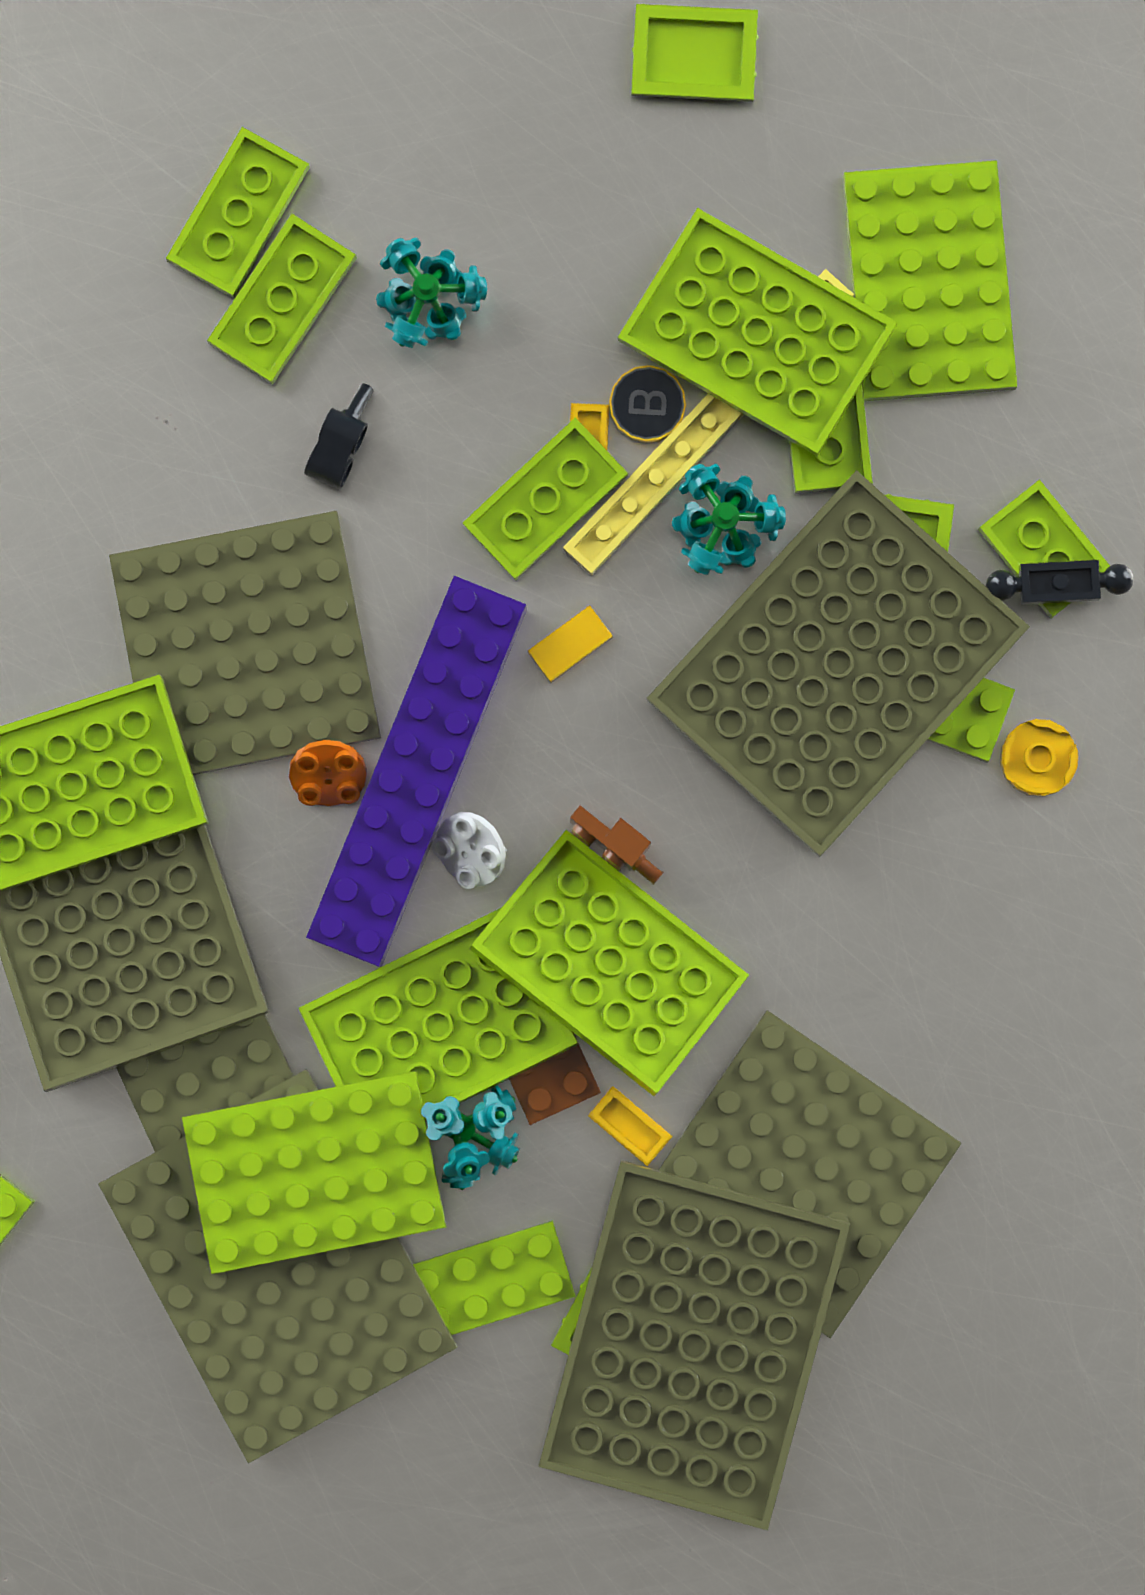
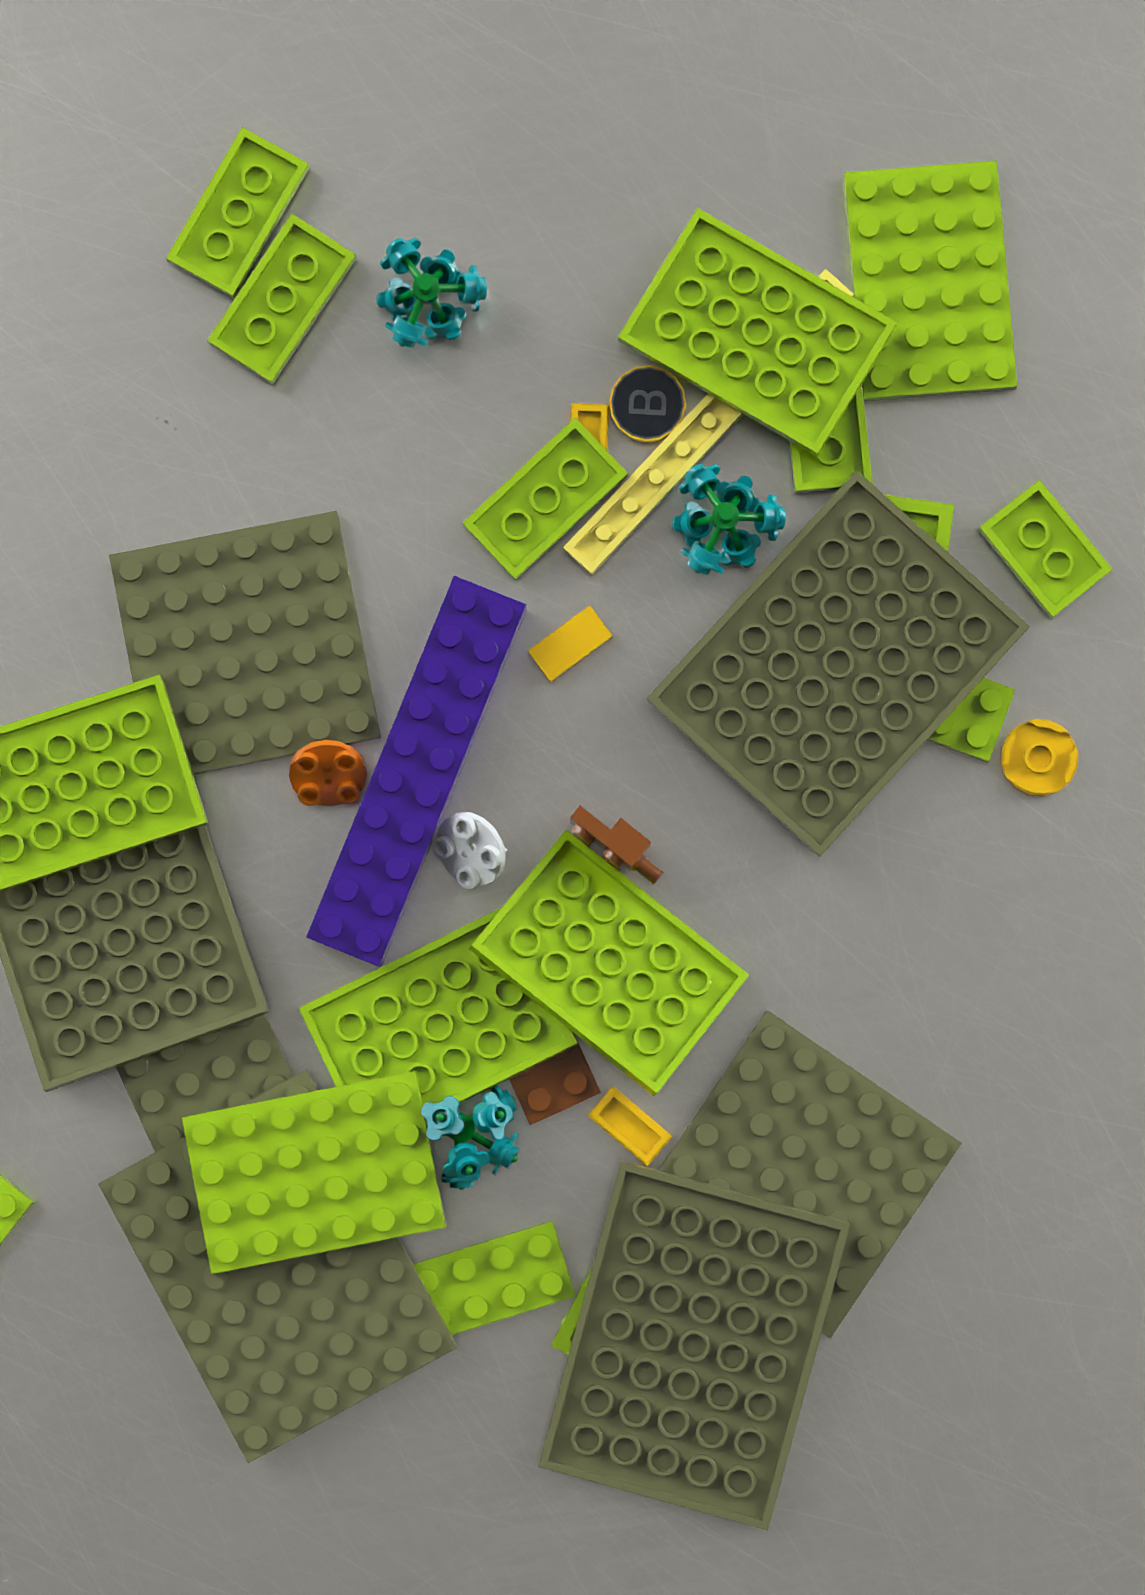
(339, 439): black beam -> none
(694, 52): lime piece -> none
(1060, 582): black plate -> none

